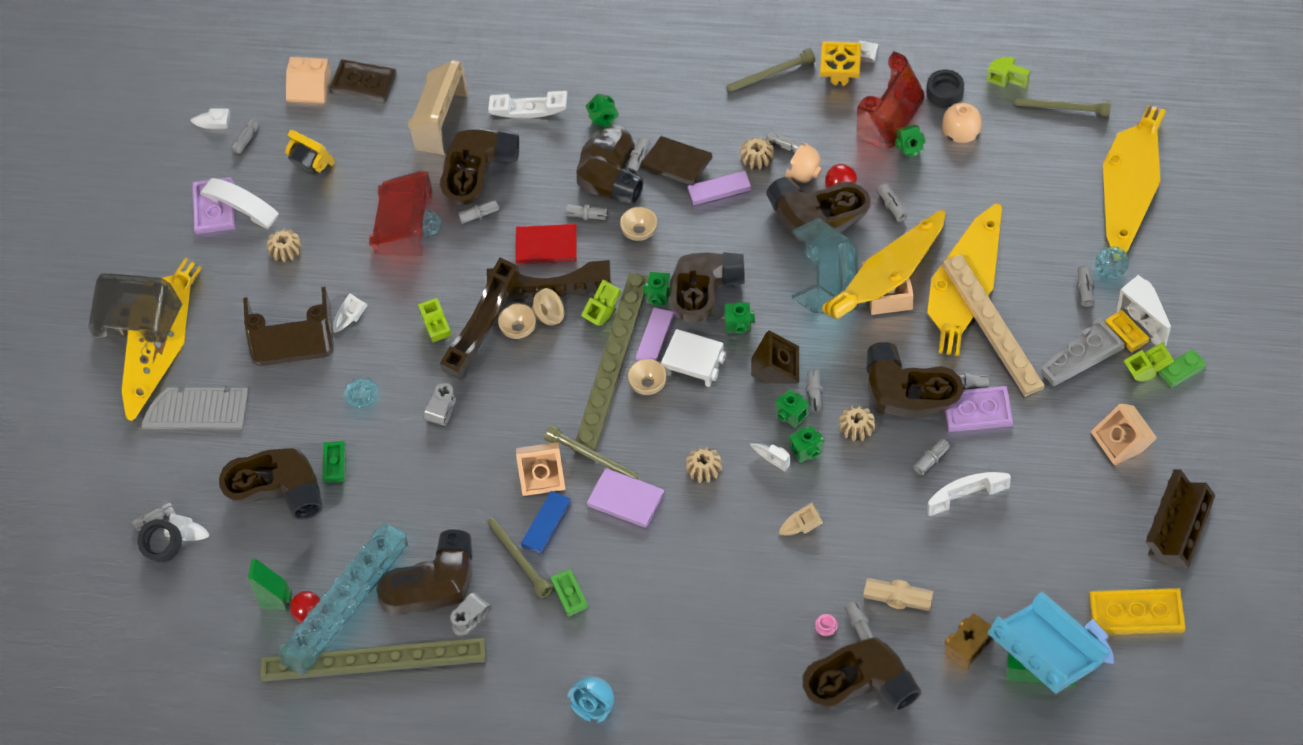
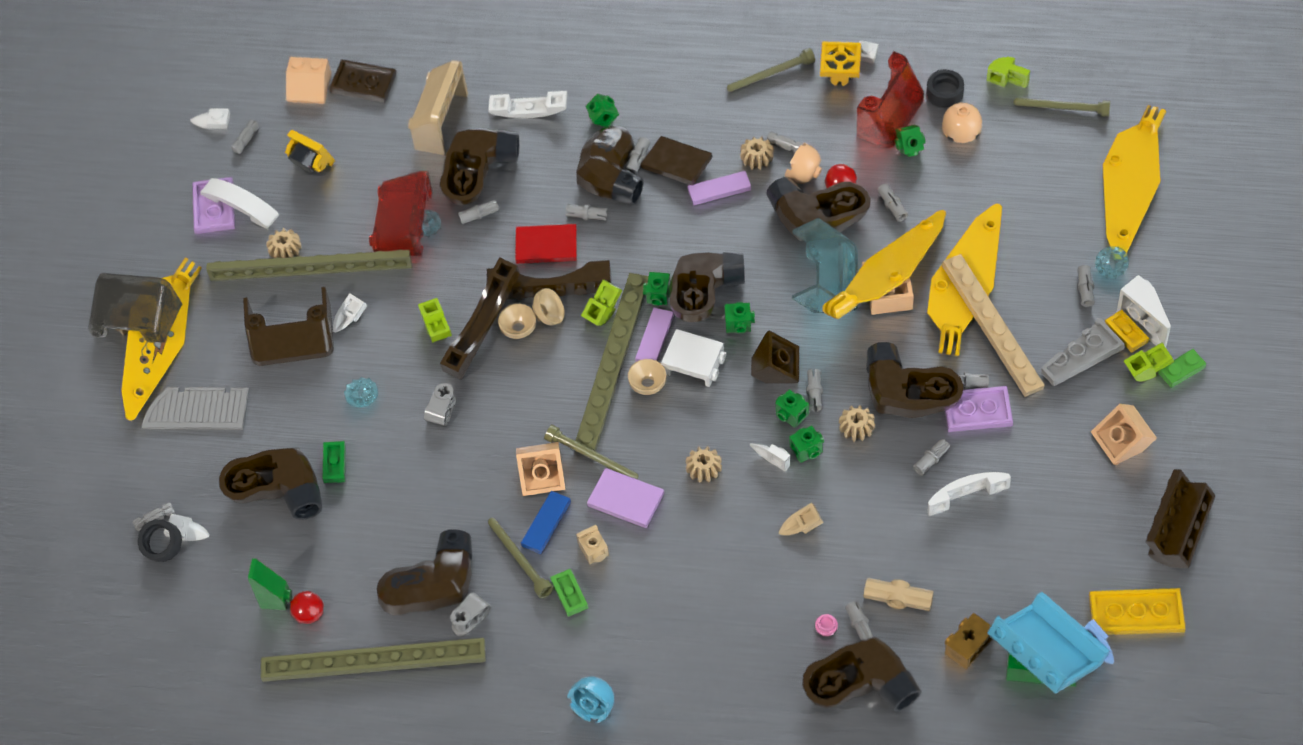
(309, 265): none -> olive plate
(343, 608): clear light blue brick -> none
(592, 545): none -> tan brick
(638, 217): tan piece -> none

